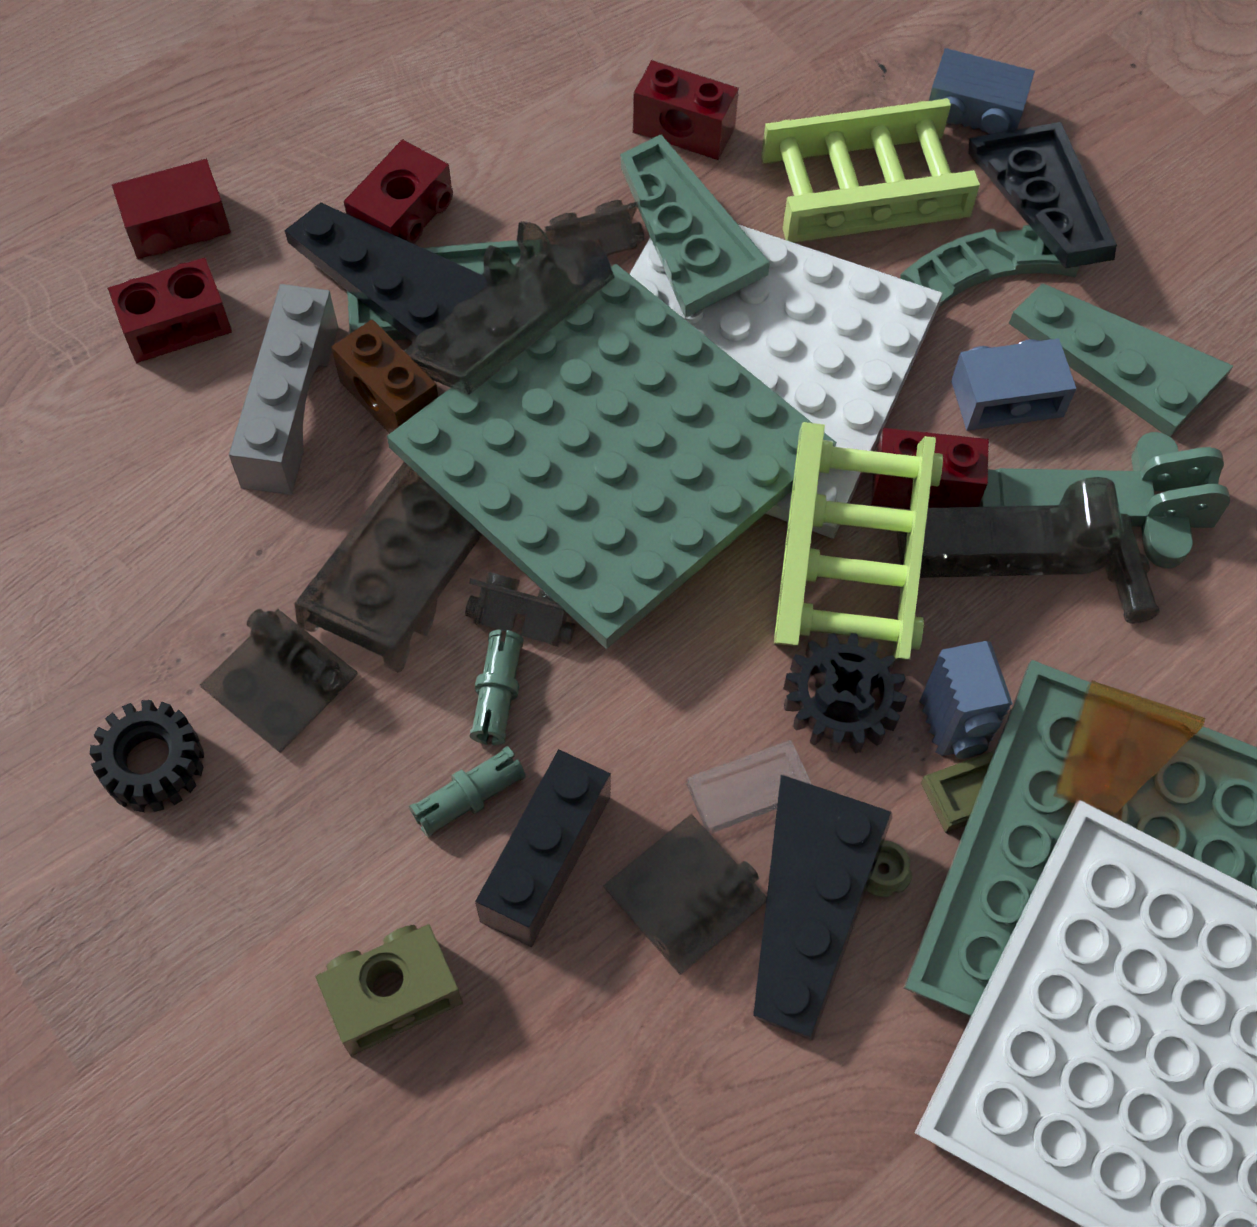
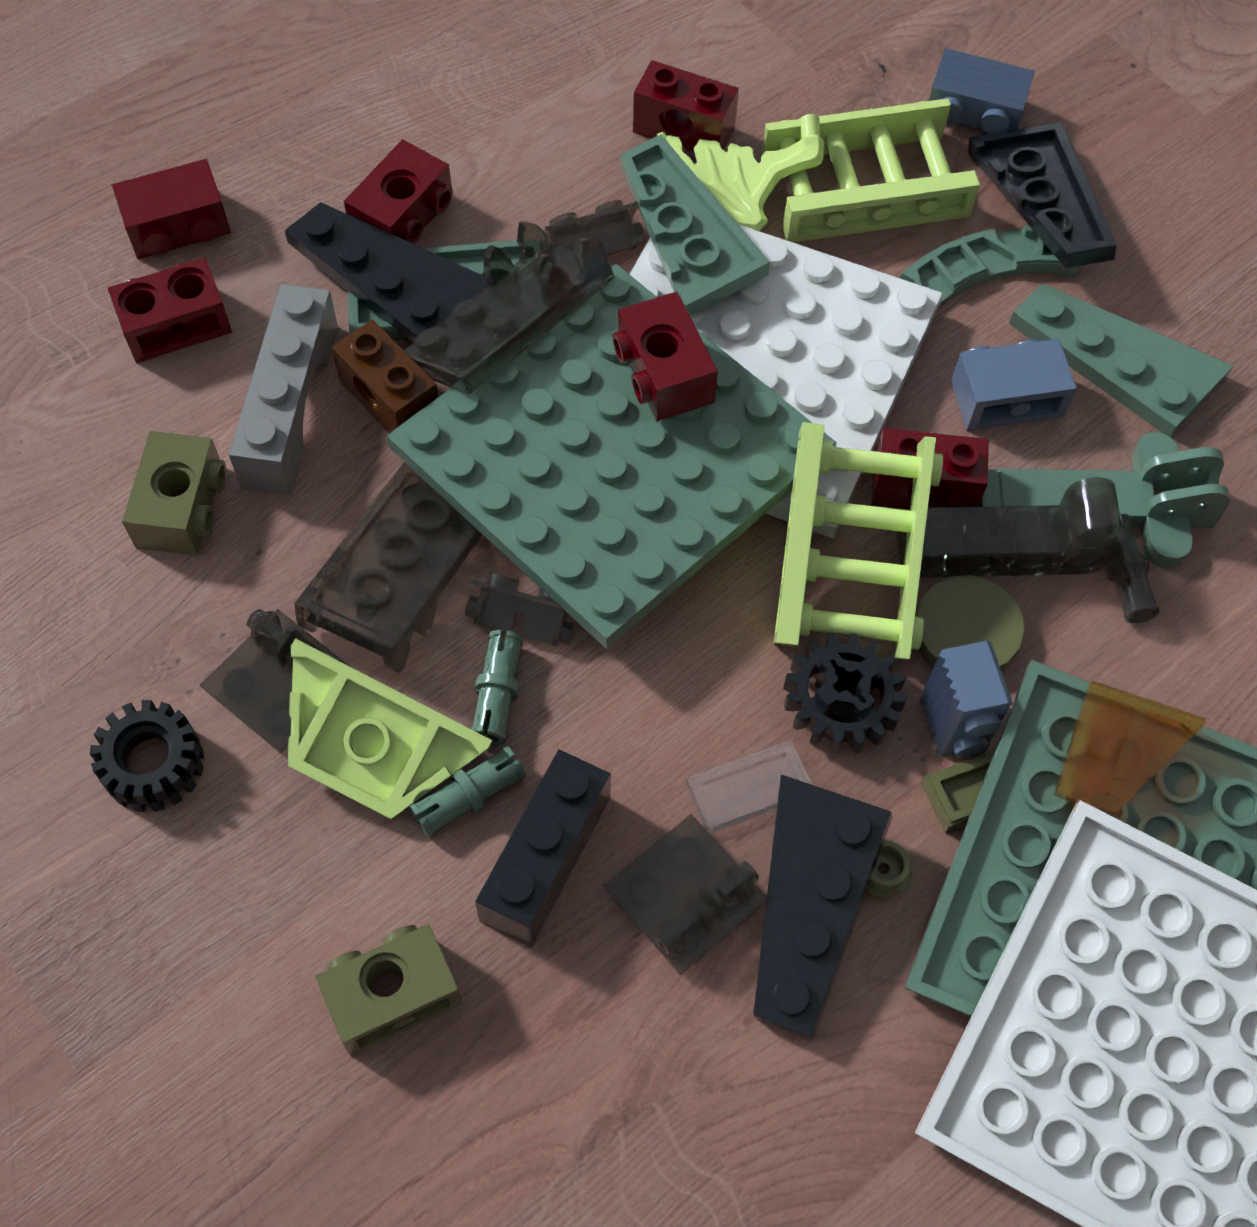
(167, 467): none -> olive brick
(369, 736): none -> yellowish green wing
(665, 356): none -> dark red brick
(740, 181): none -> yellowish green animal
(969, 612): none -> olive tile

